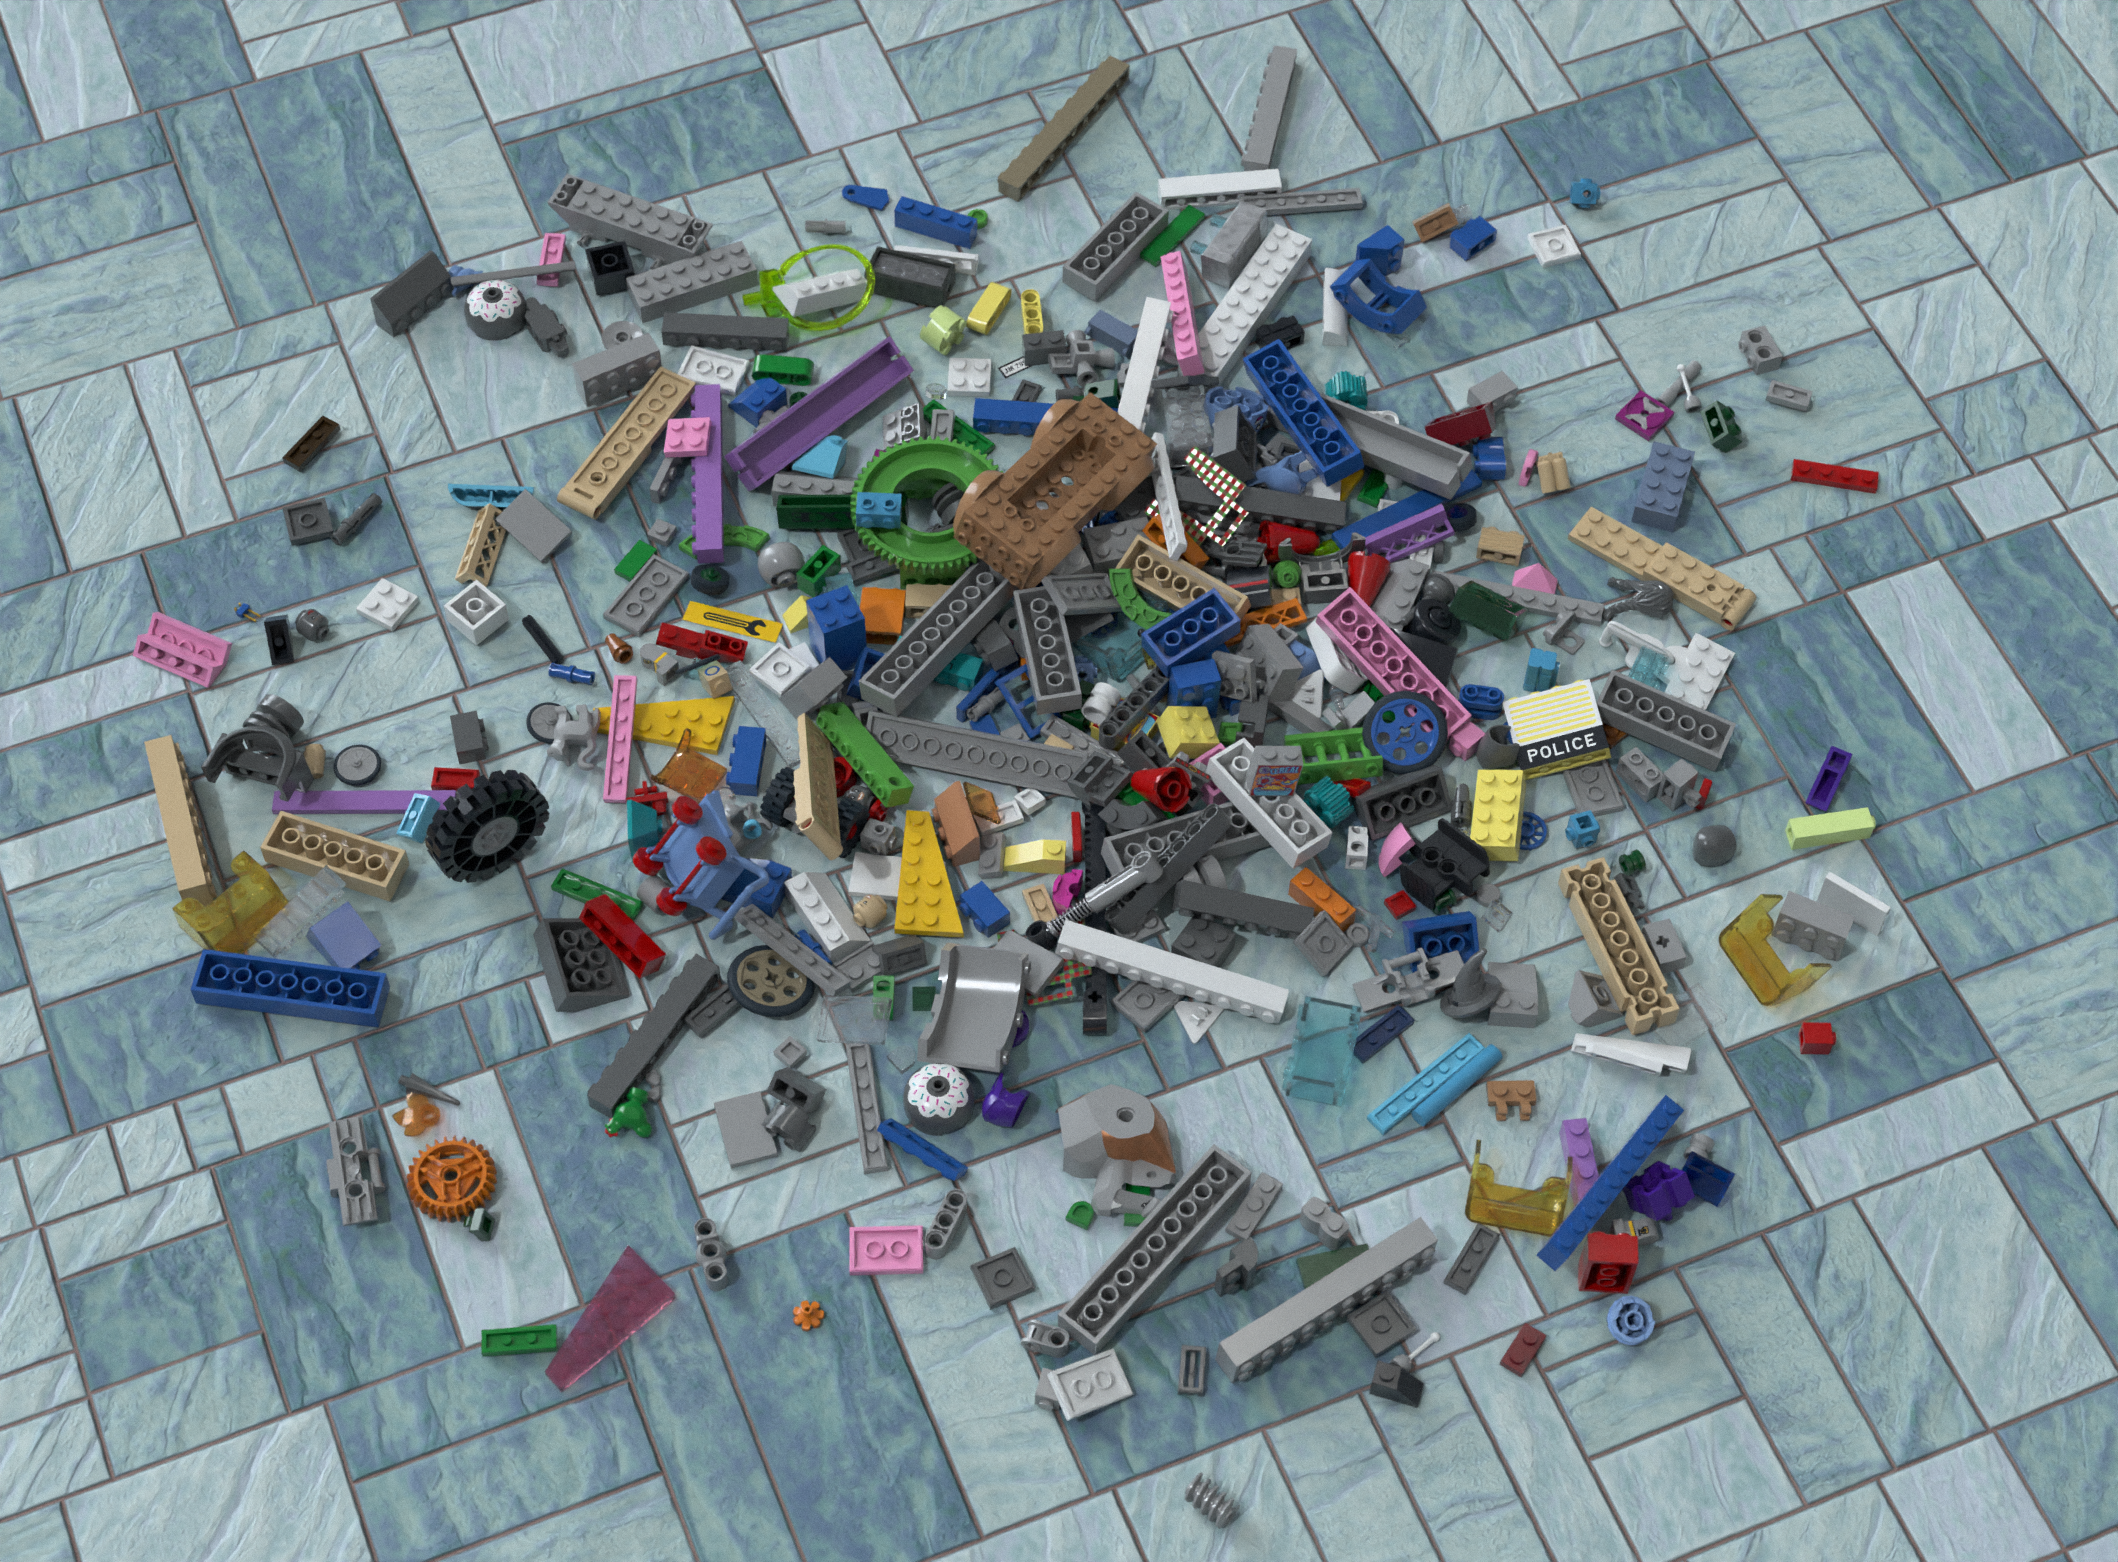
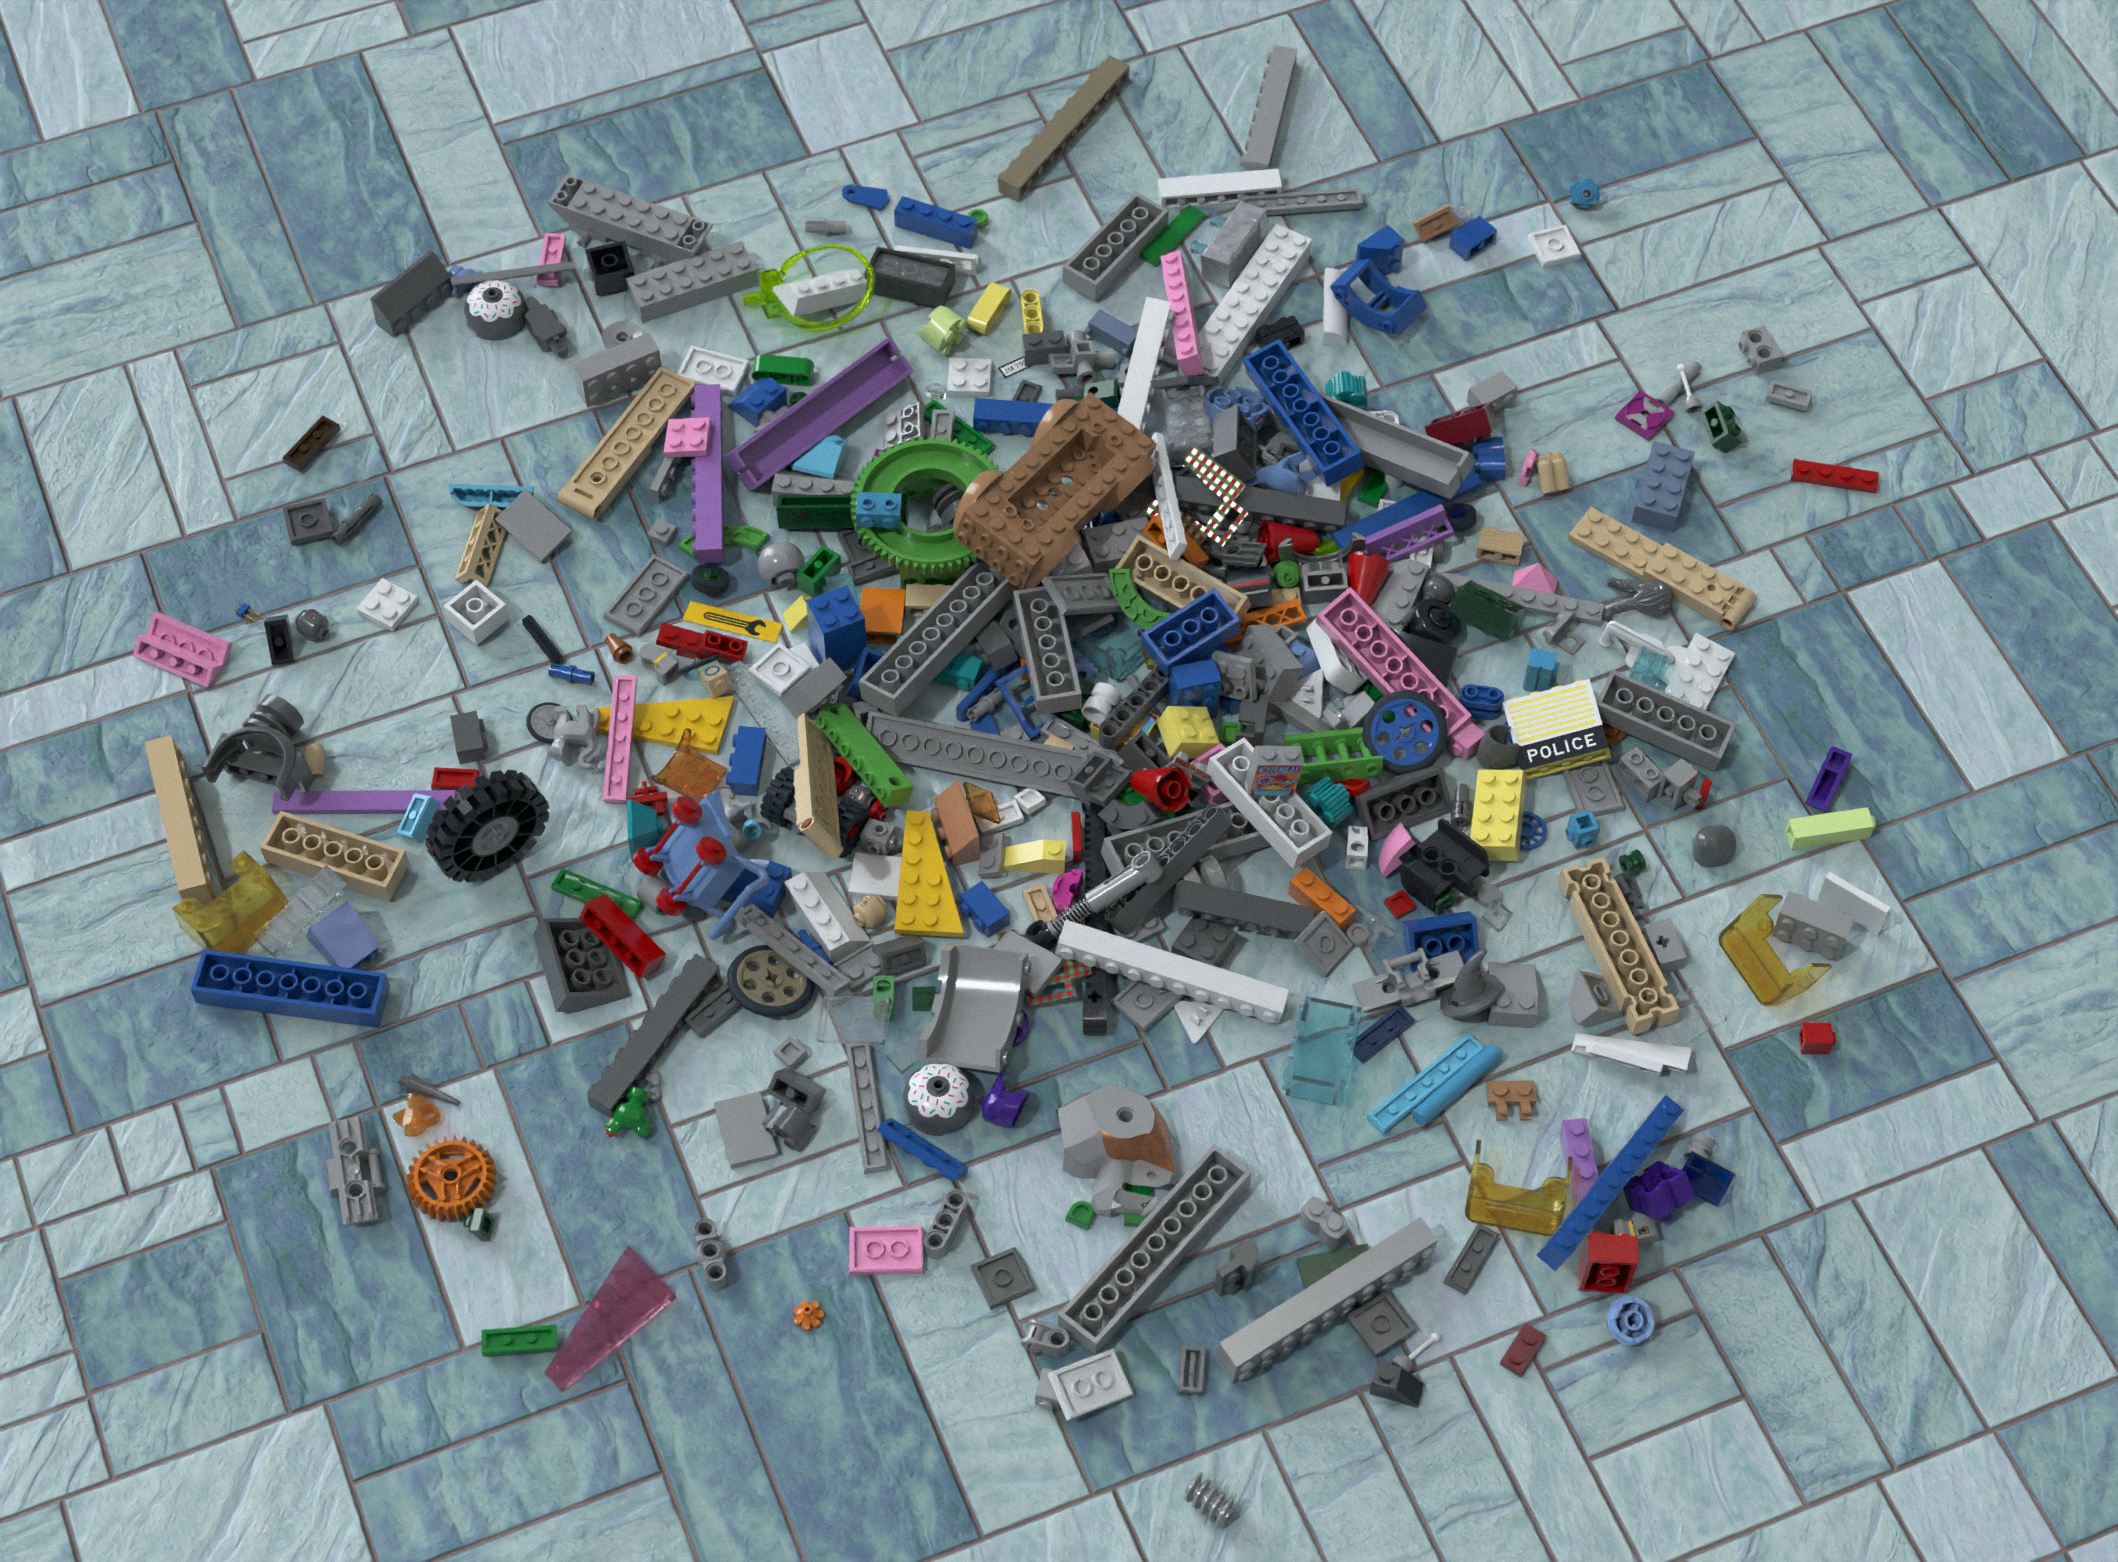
(357, 765): light grey wheel -> none
(635, 560): green tile -> none
(725, 331): dark grey brick -> none
(1254, 1207): light grey plate -> none

